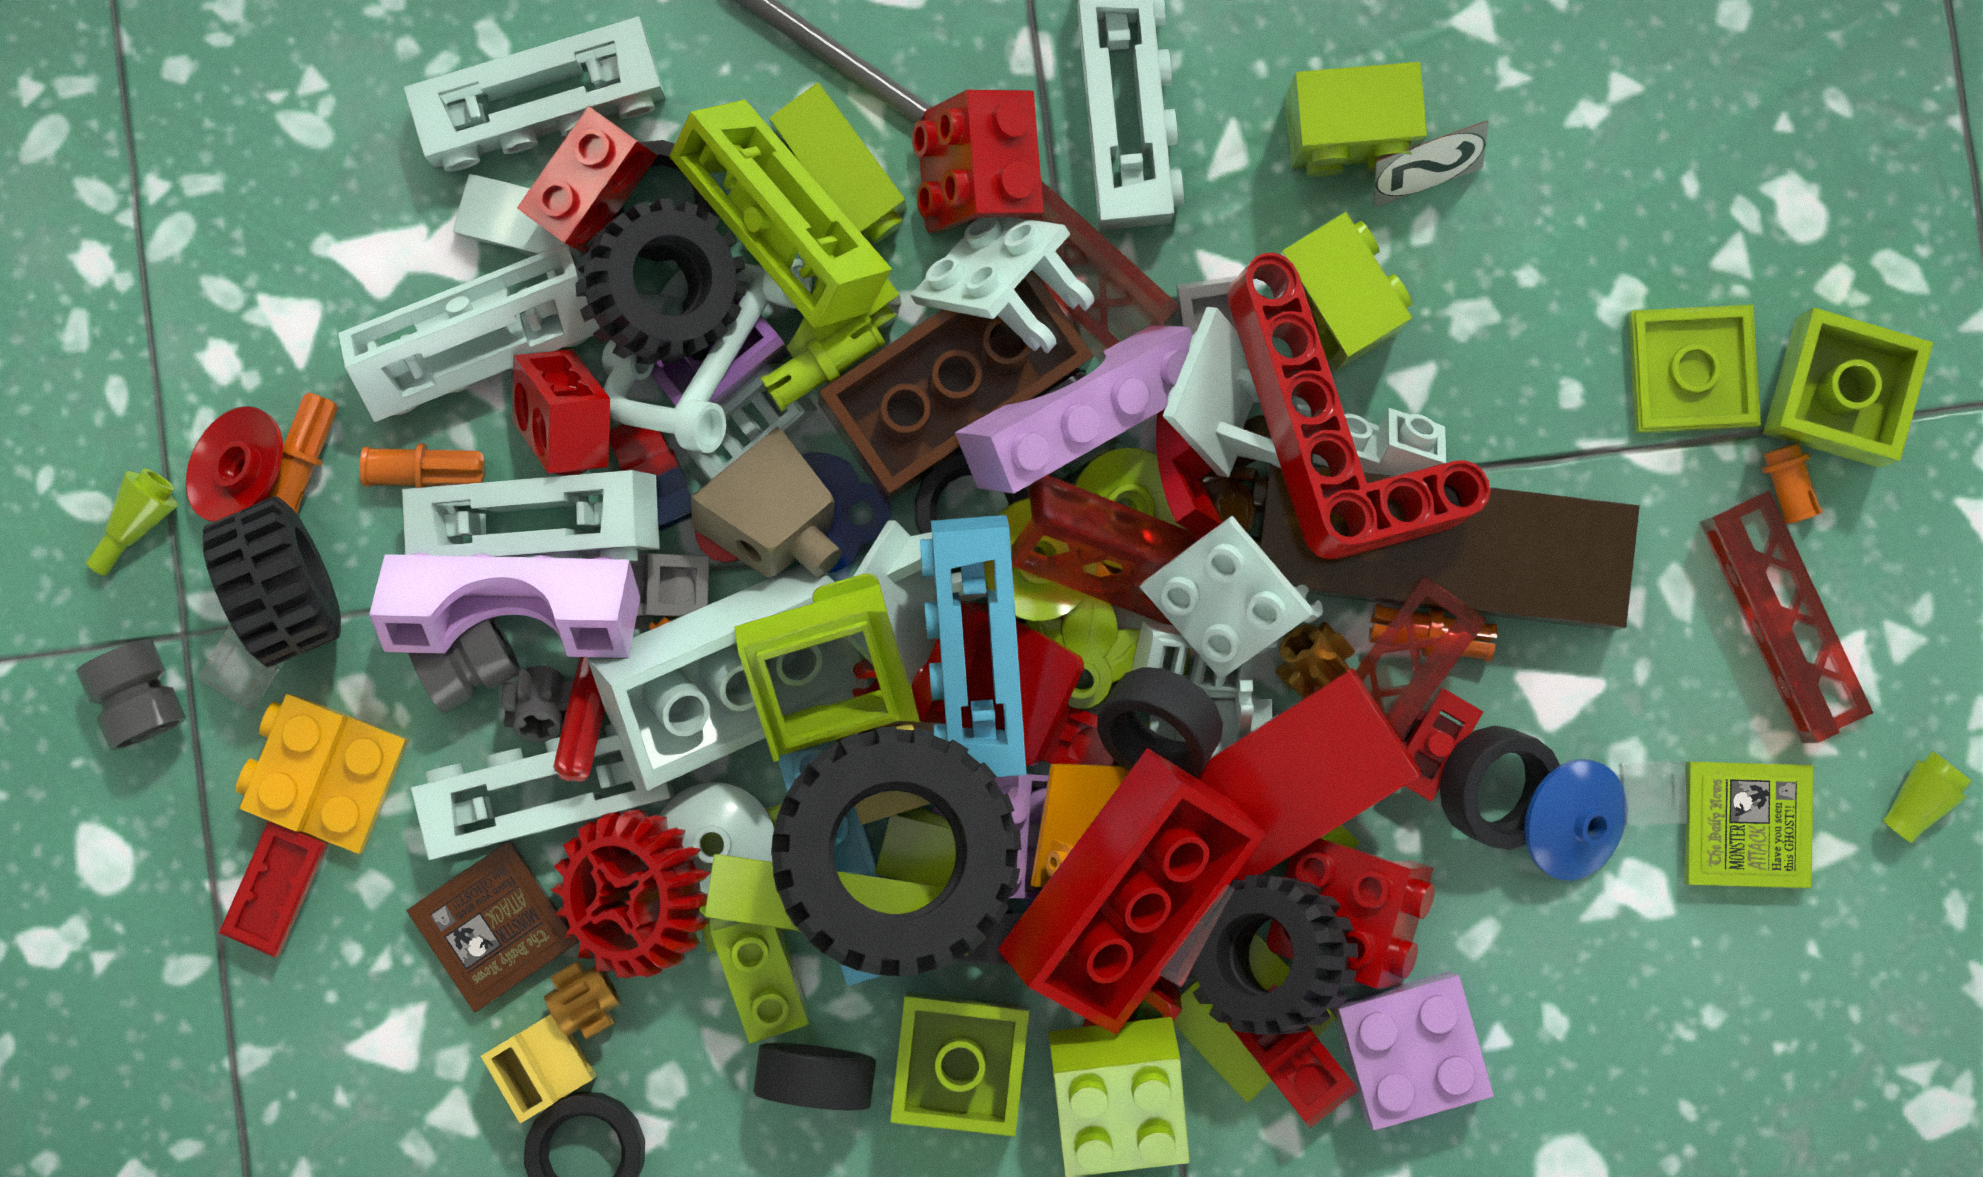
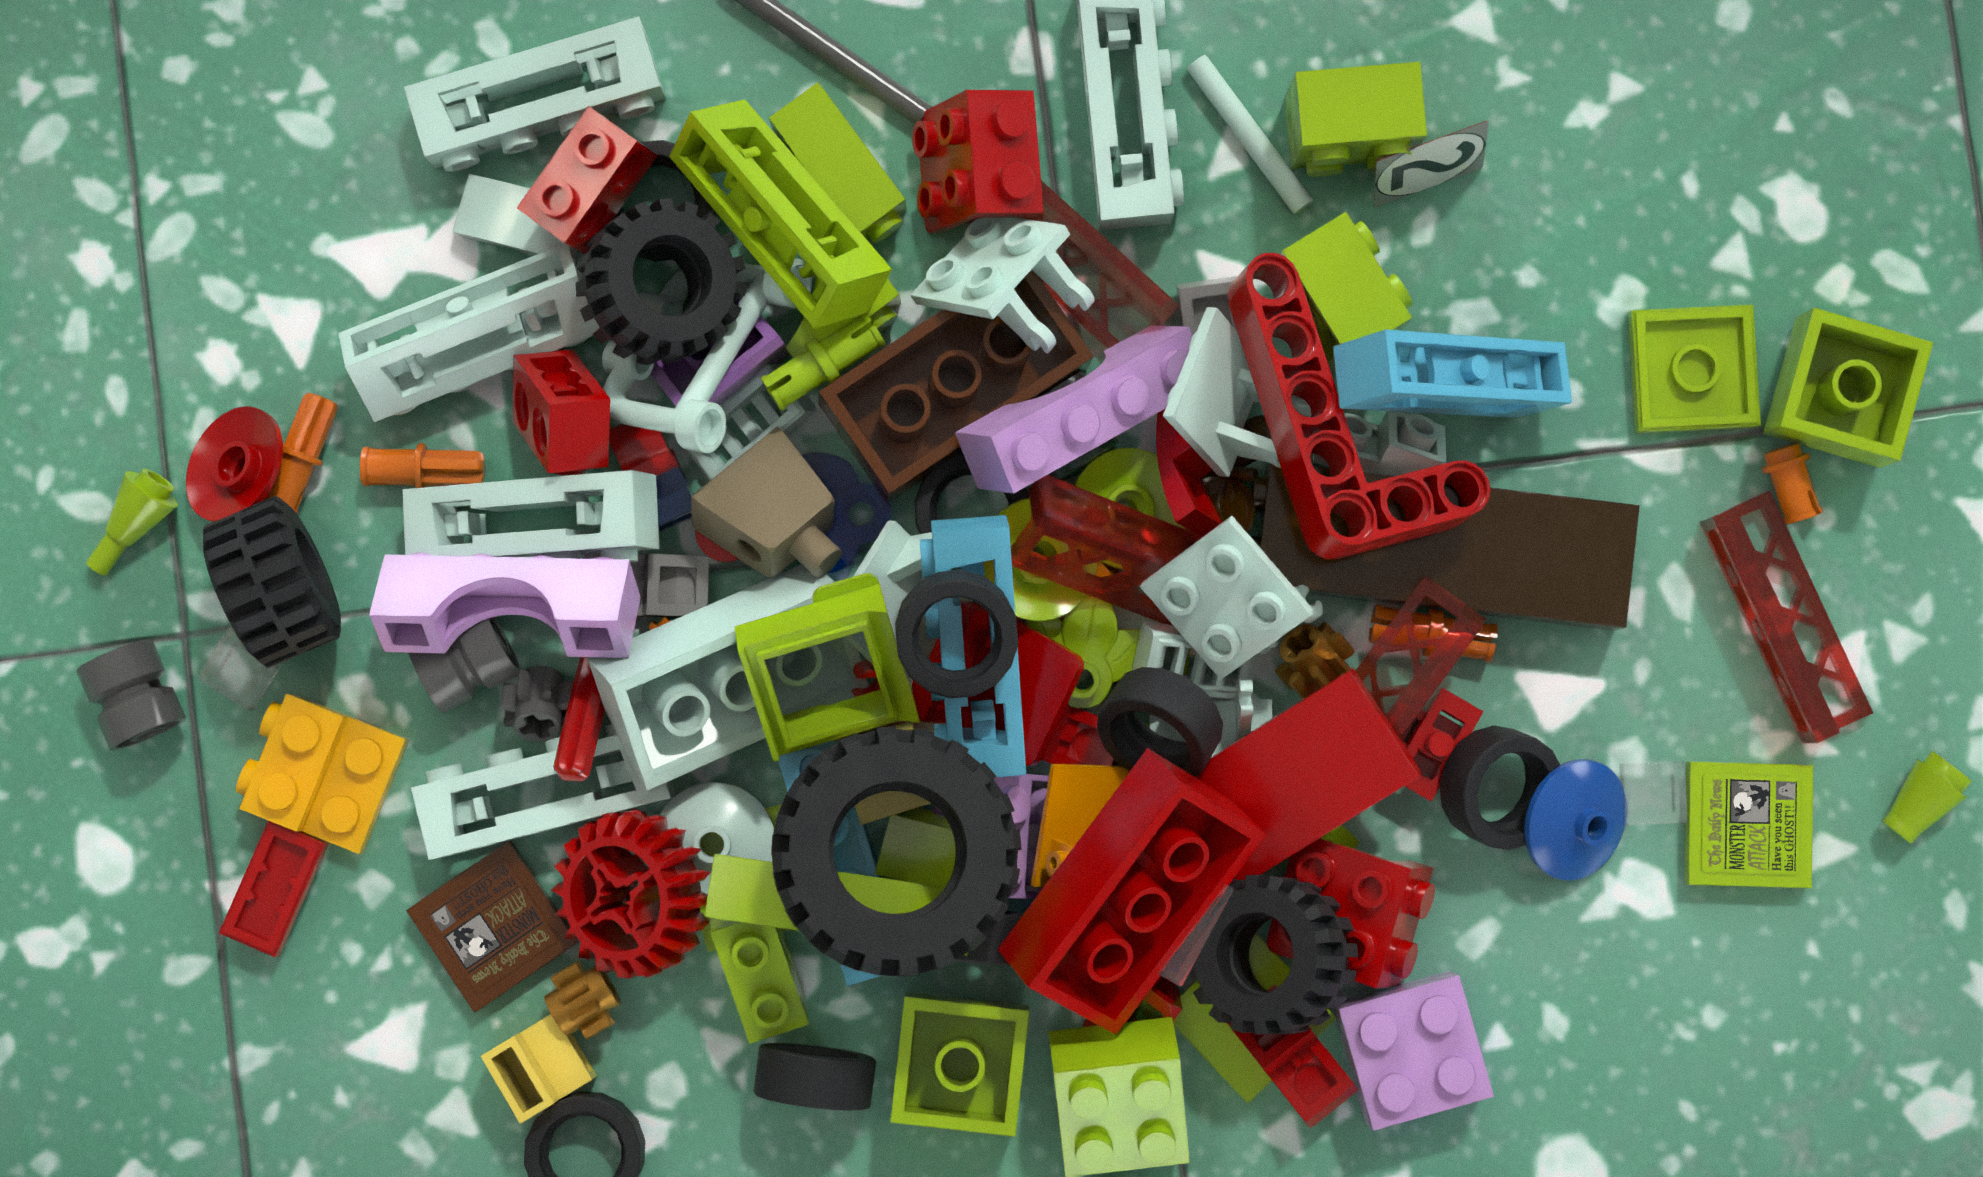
(957, 682): none -> black tyre
(1249, 134): none -> light aqua bar
(1451, 374): none -> medium azure brick

